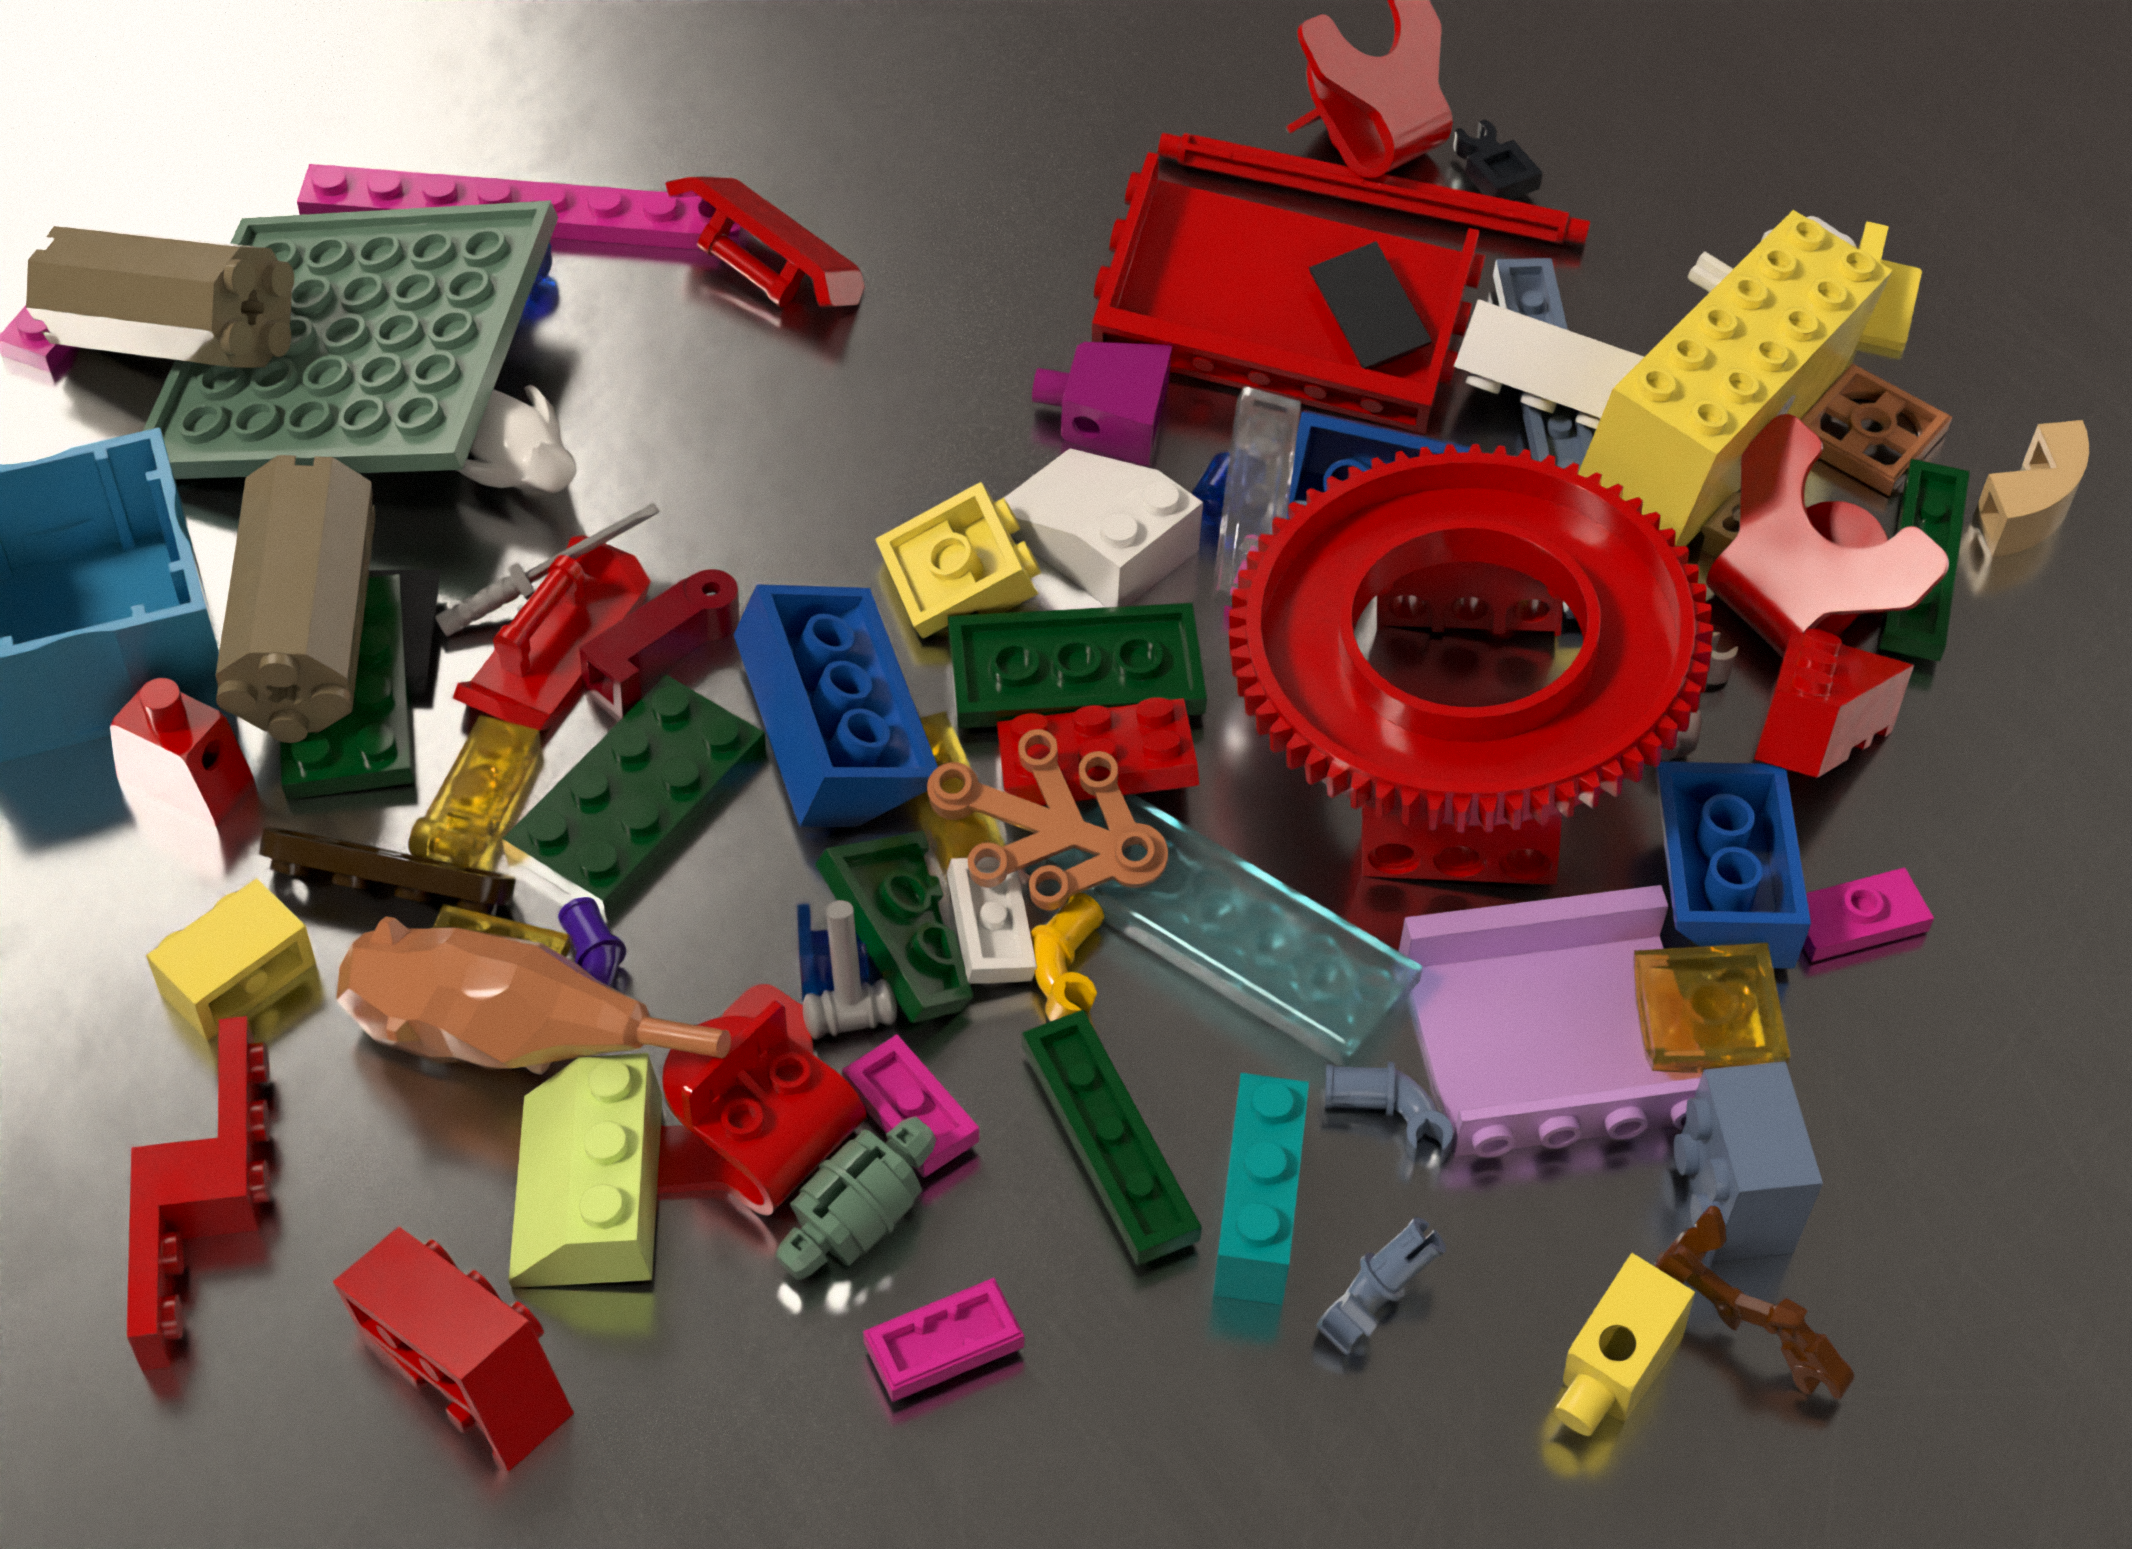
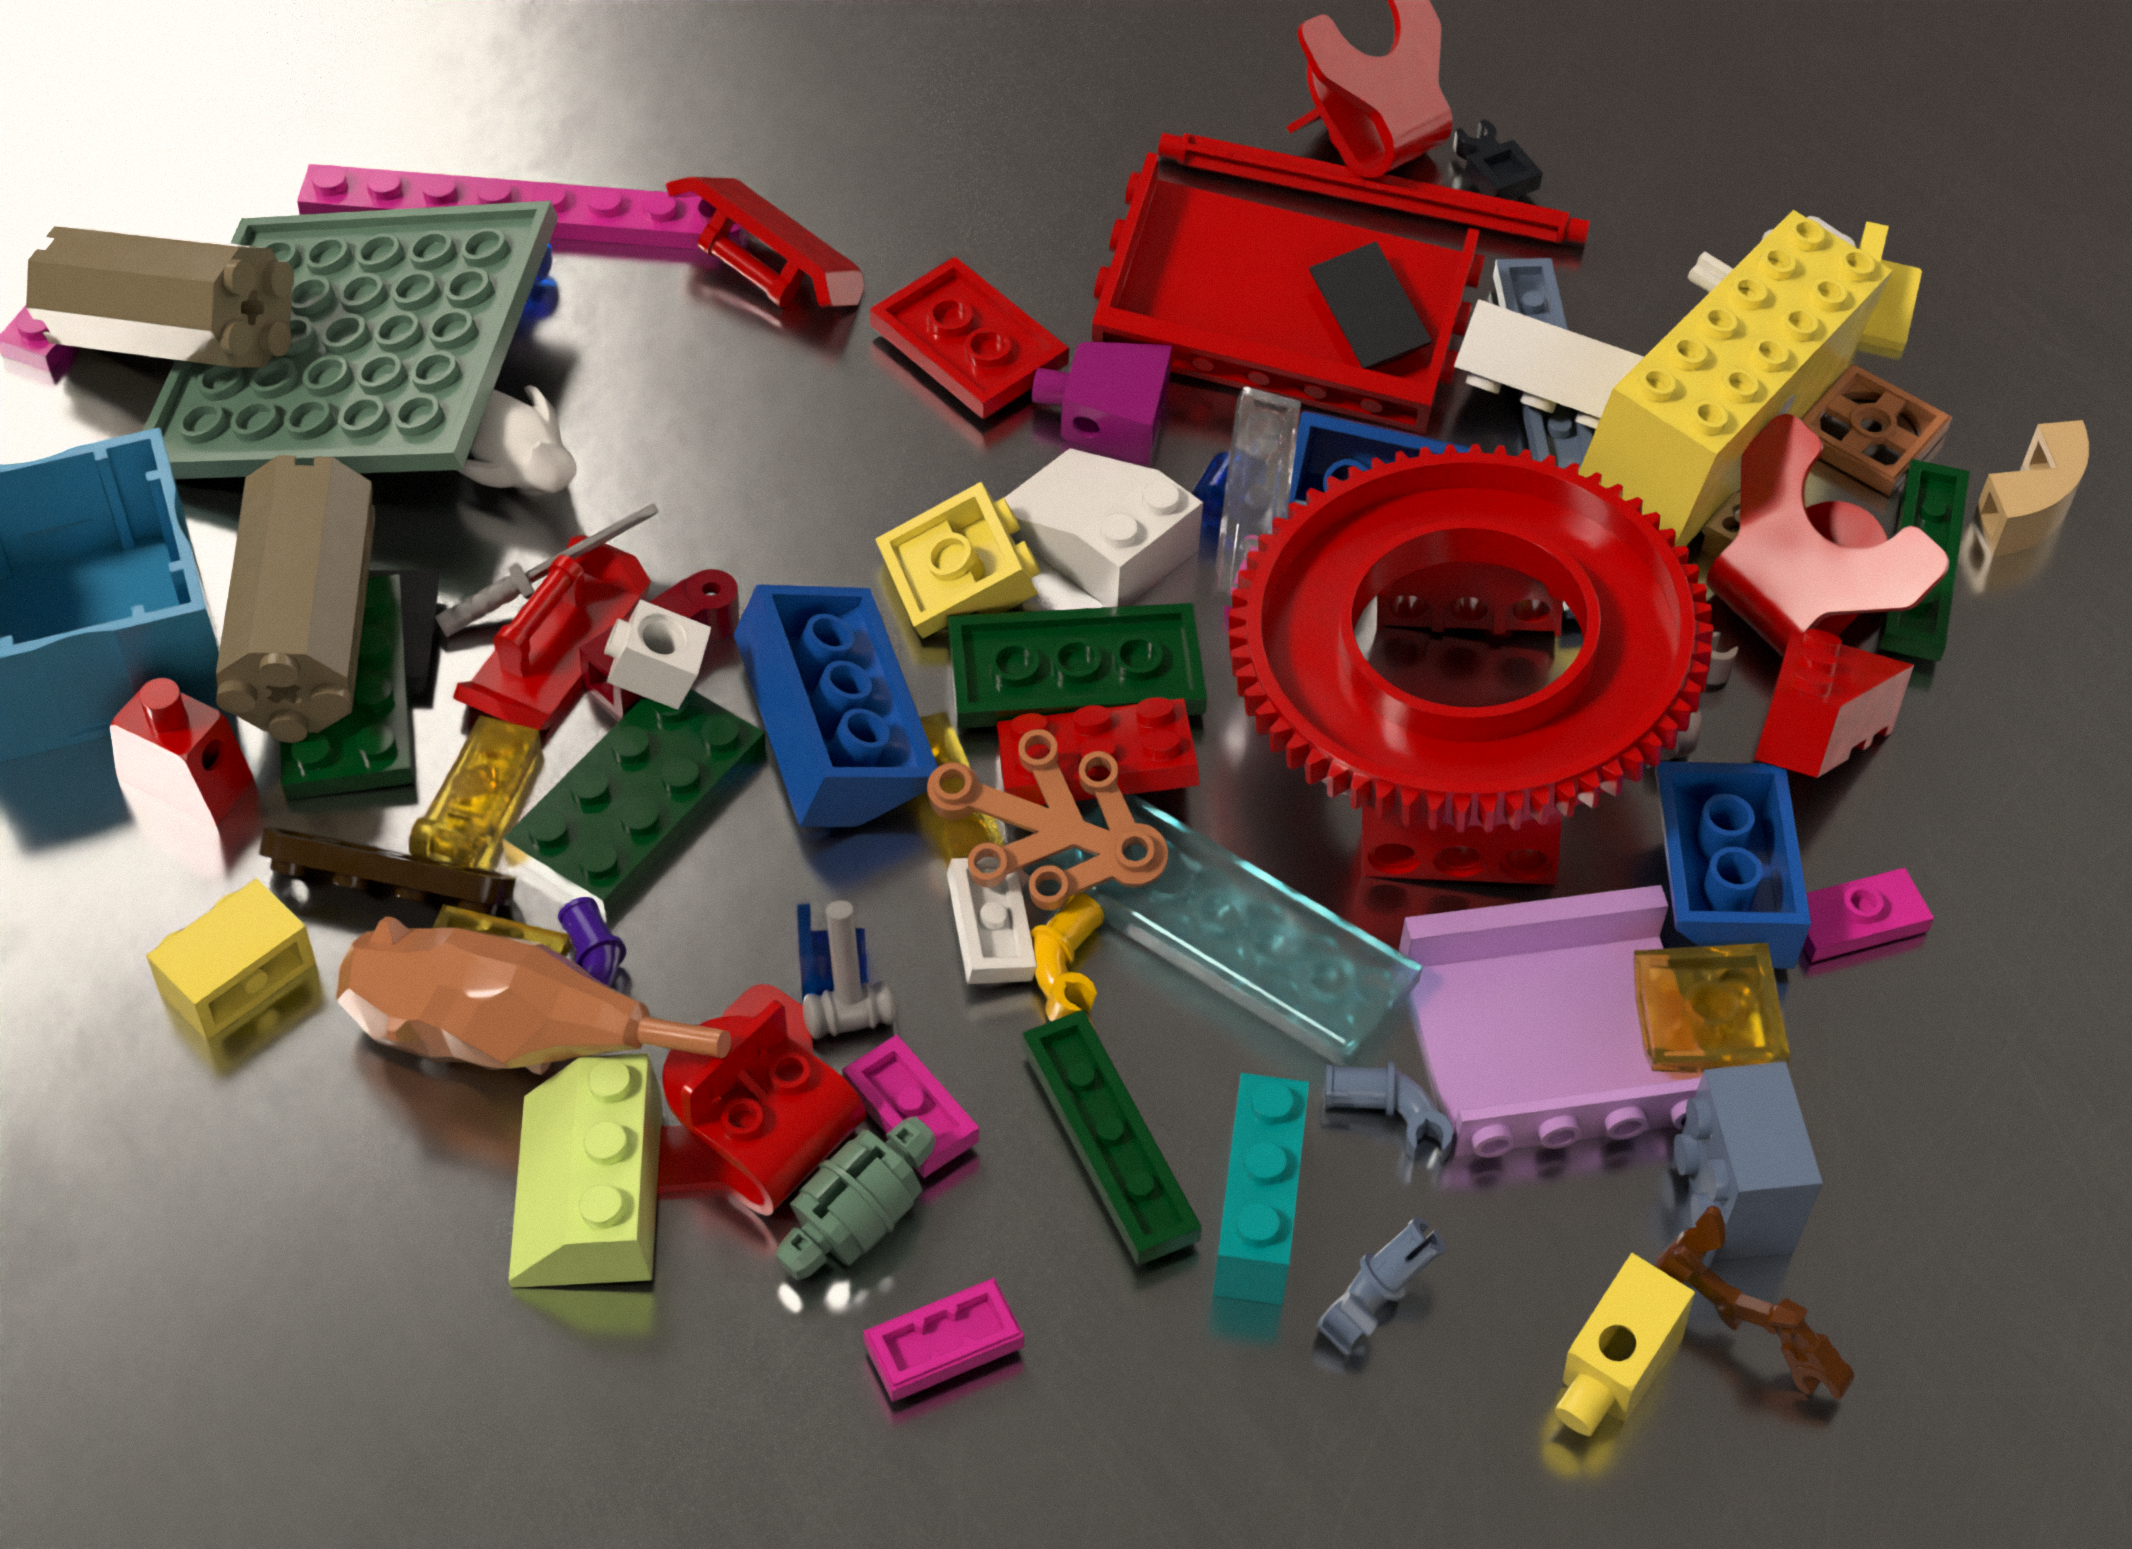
(195, 1193): red bracket -> none
(459, 1340): red wedge -> none
(656, 653): none -> white brick
(901, 921): dark green wing -> none
(968, 336): none -> red plate

